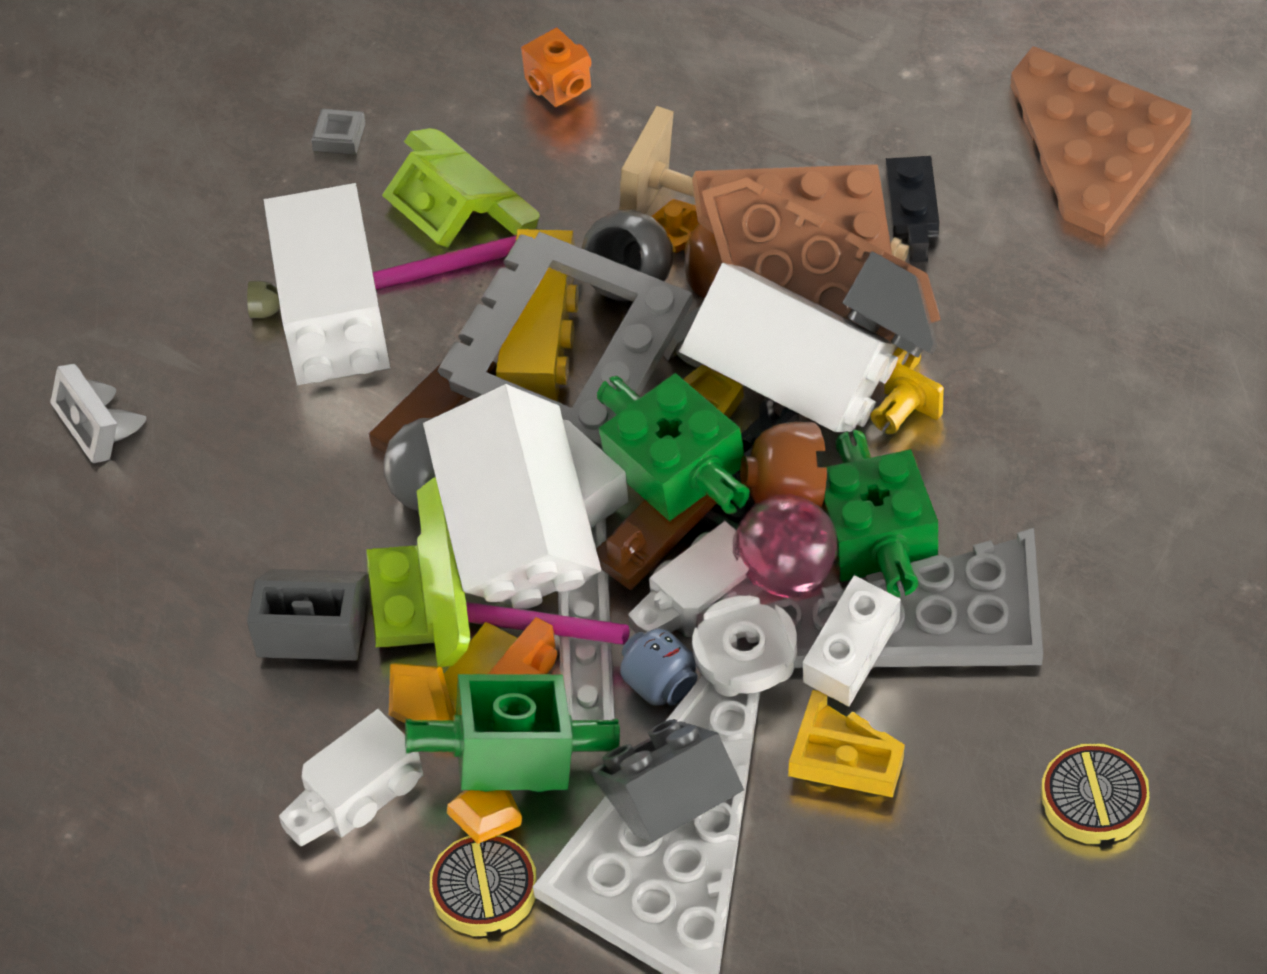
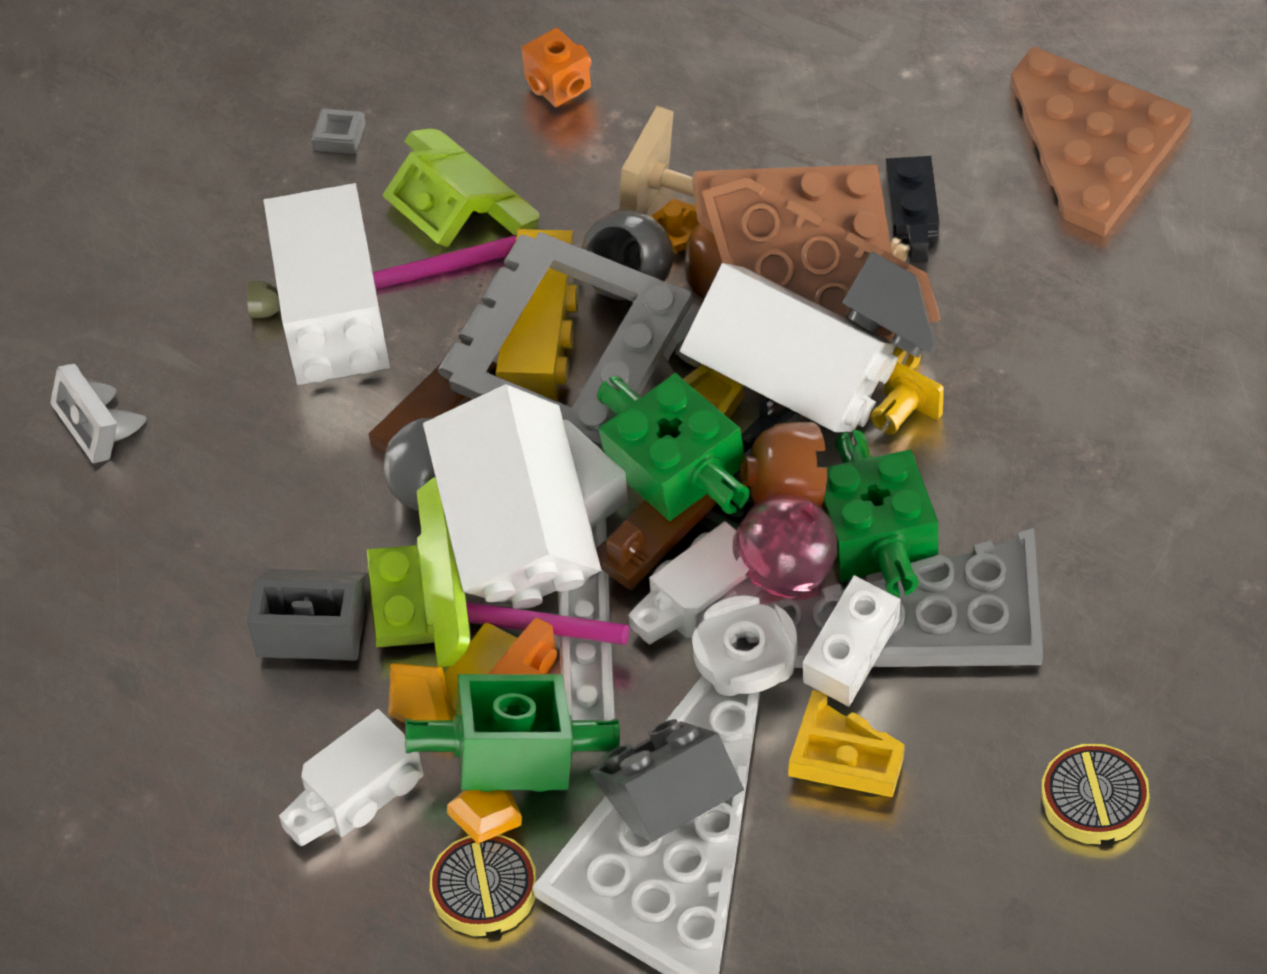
(658, 667): sand blue head -> none

